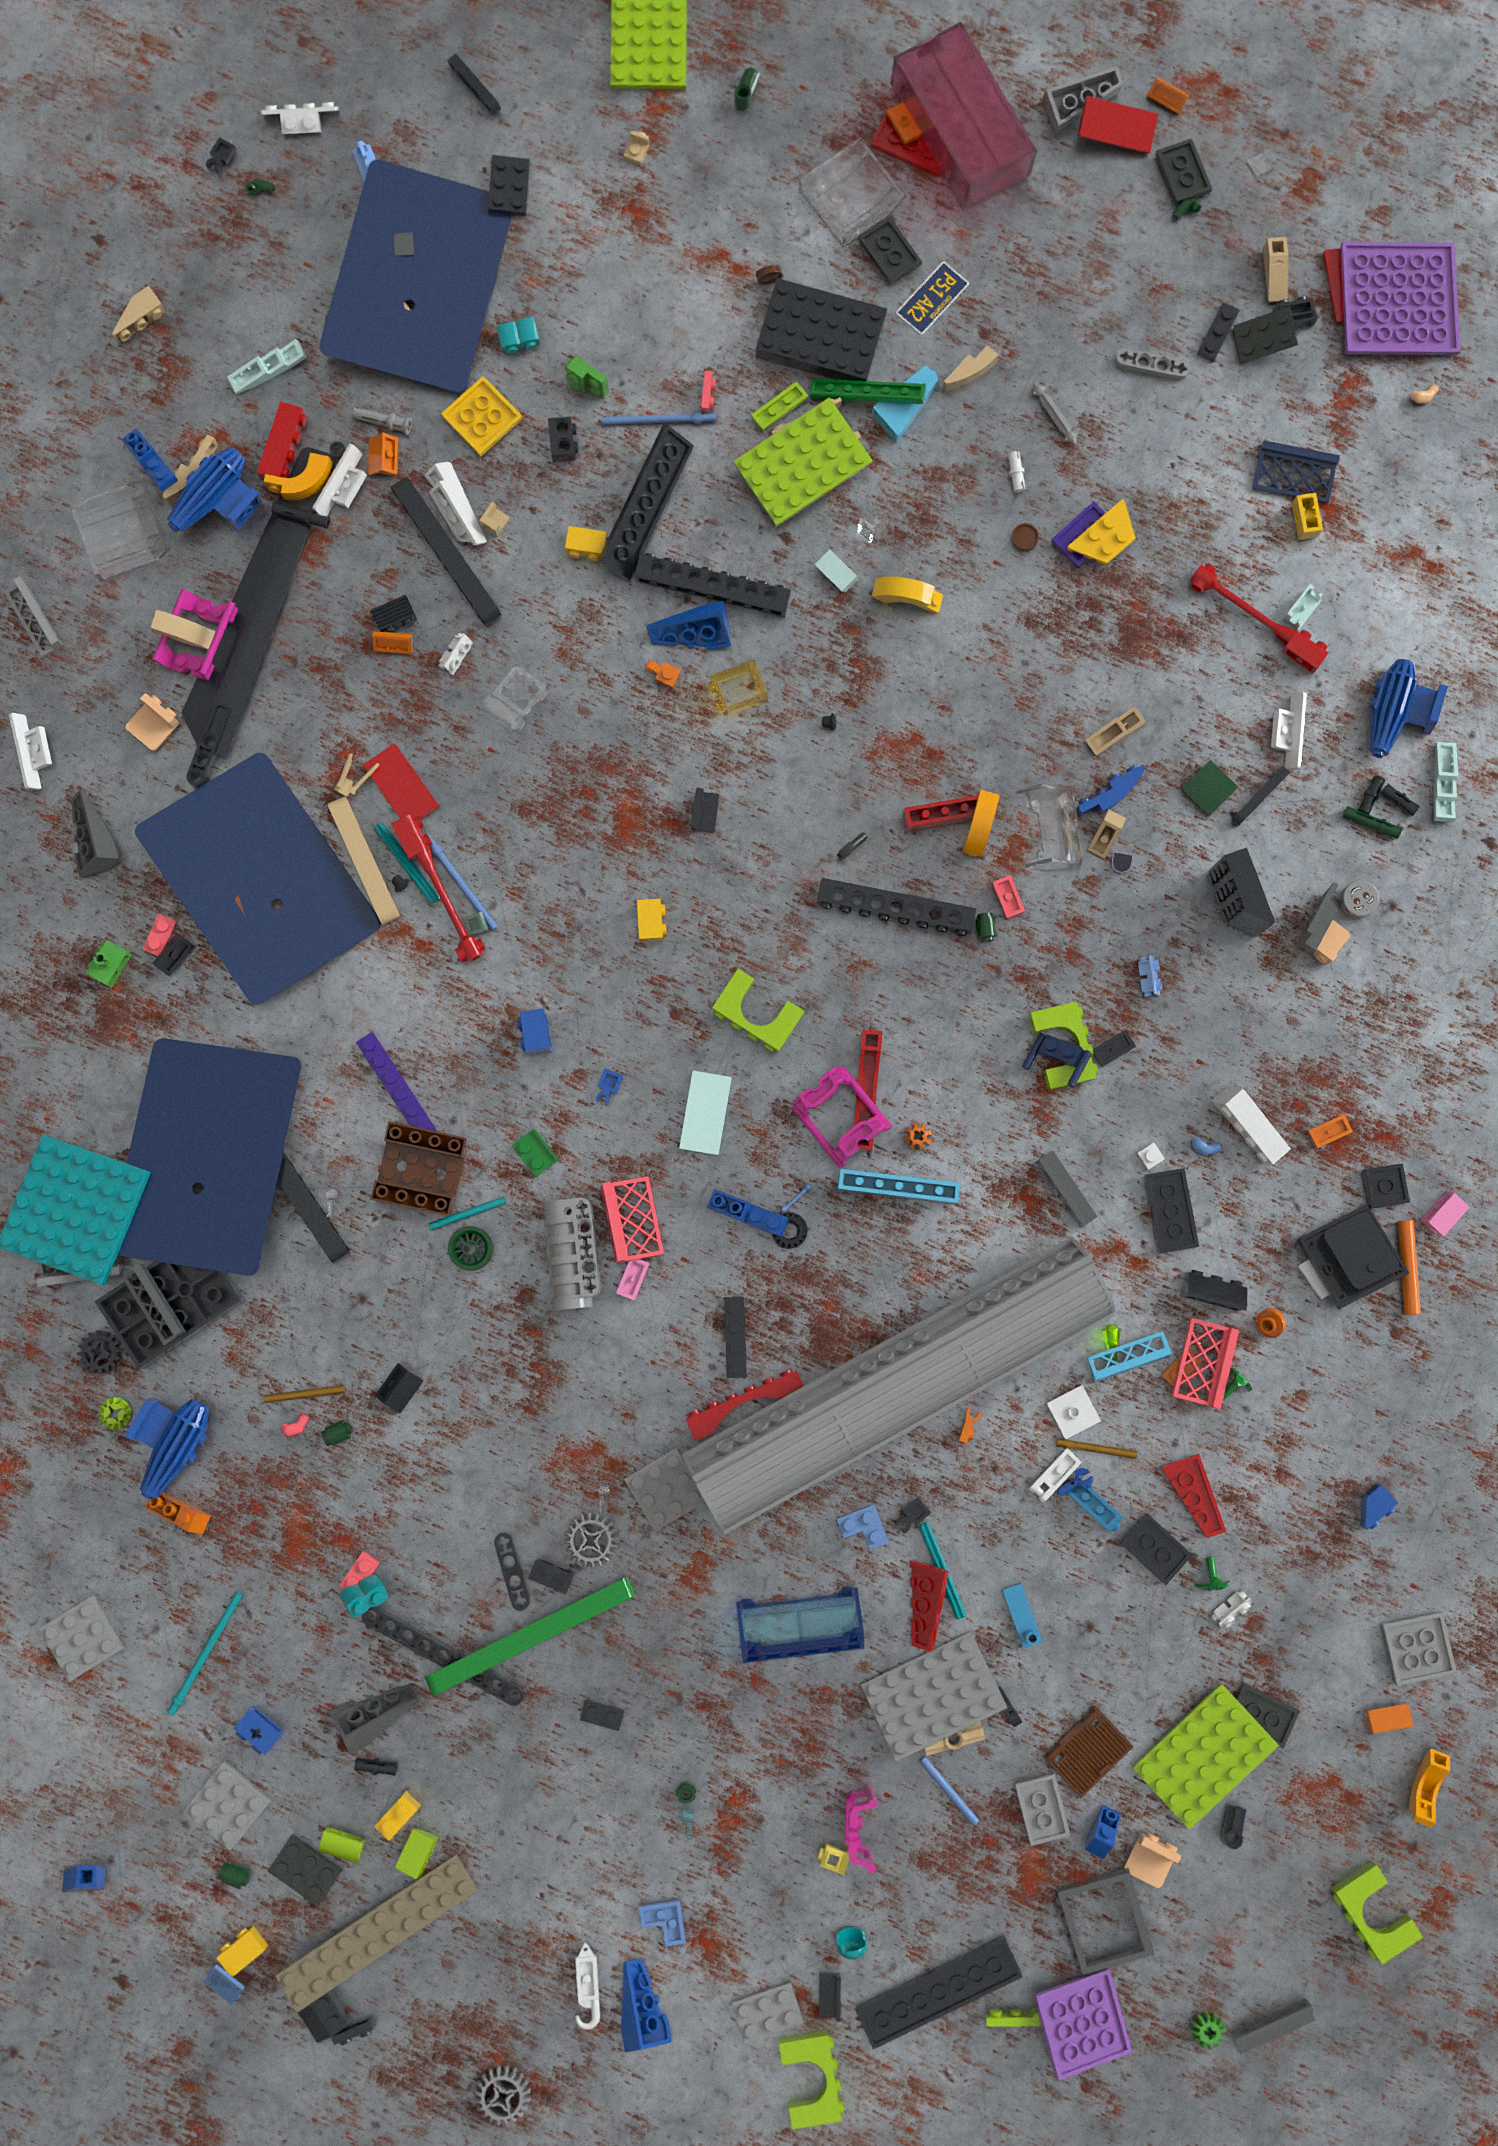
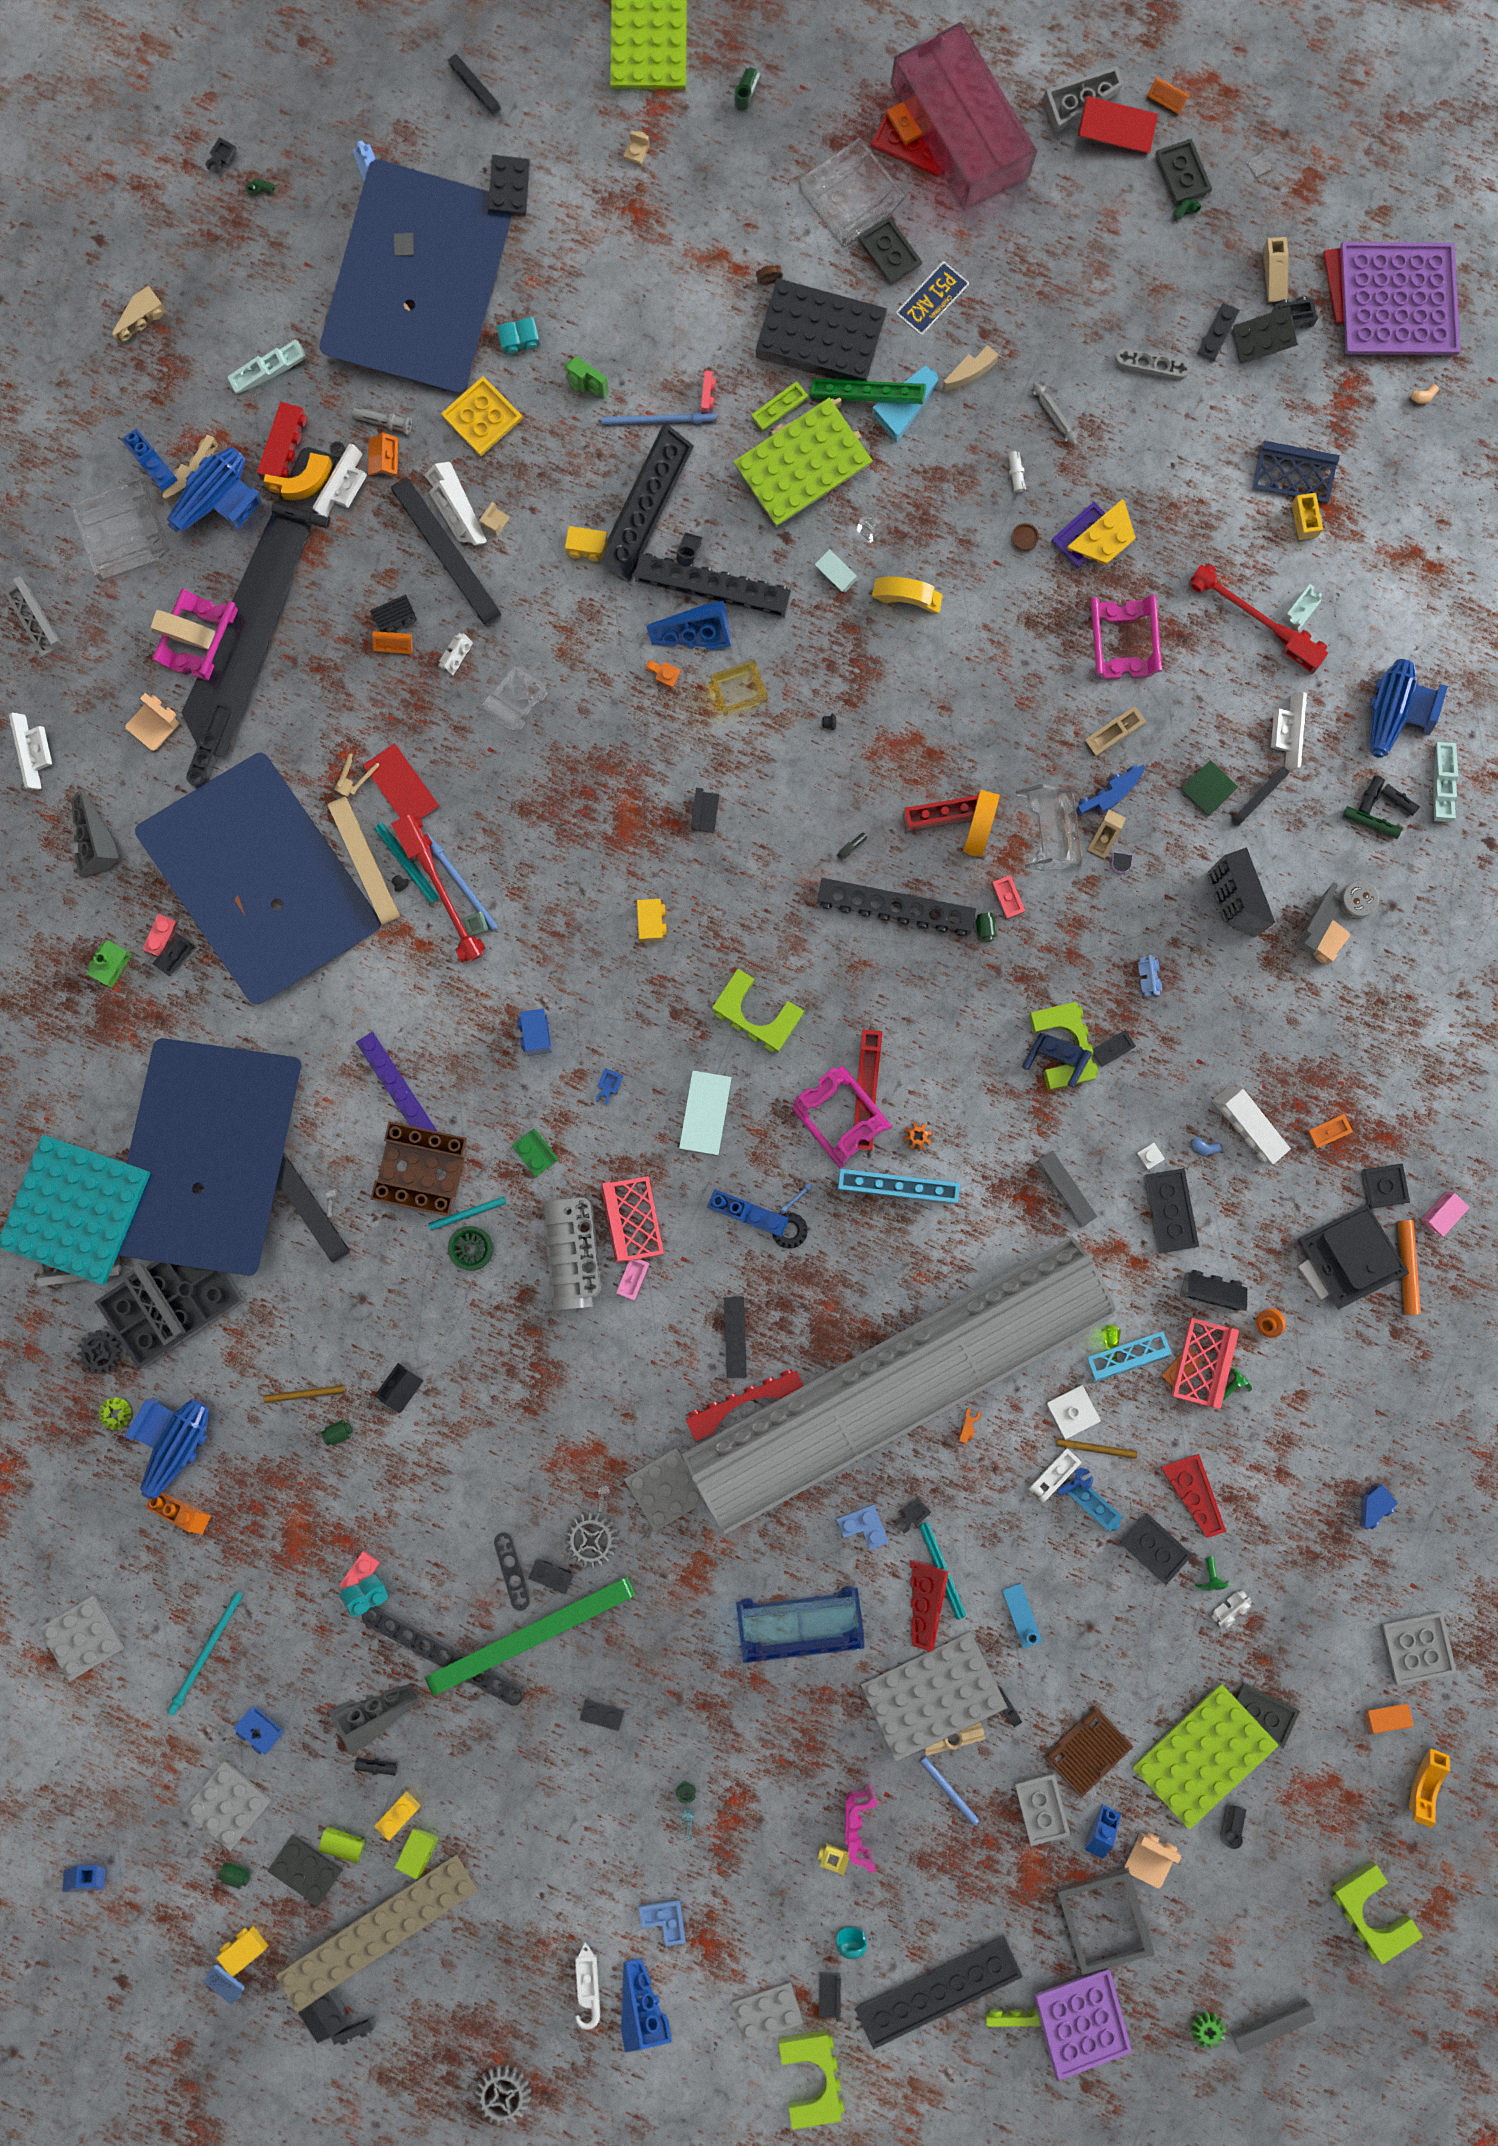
(295, 1428): coral arm -> none
(300, 119): white bracket -> none
(560, 439): black brick -> none
(689, 546): none -> black piece
(1130, 612): none -> dark pink piece

